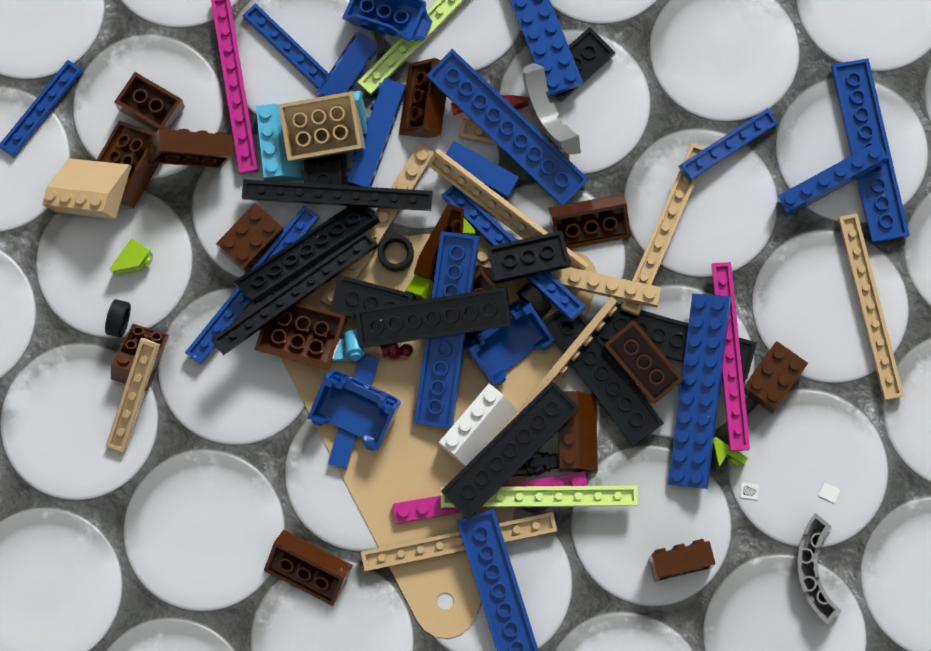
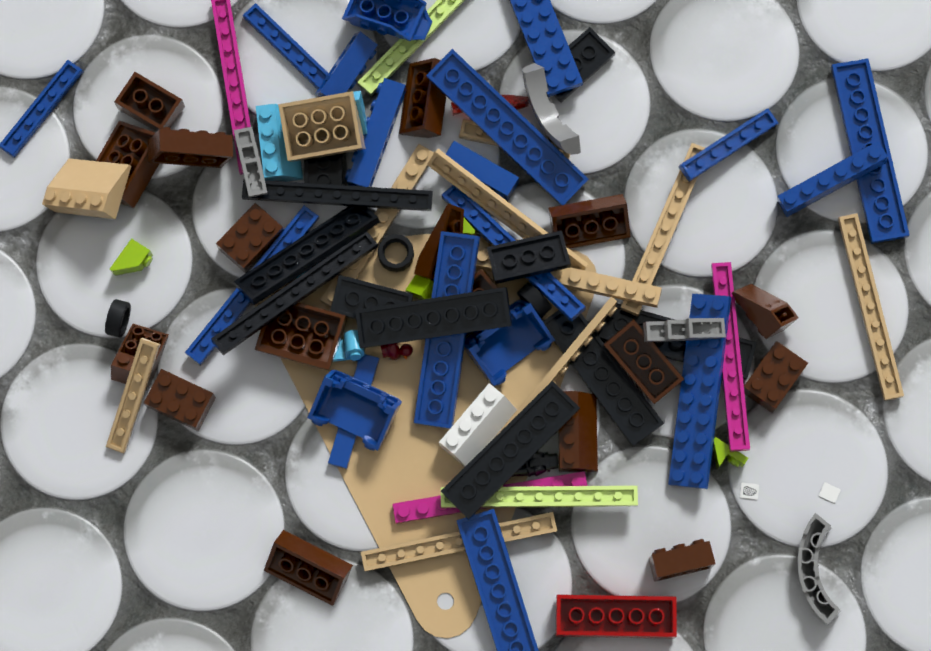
(179, 400): none -> reddish brown brick
(250, 162): none -> light grey slope
(616, 616): none -> red brick
(684, 329): none -> light grey slope
(765, 310): none -> reddish brown slope

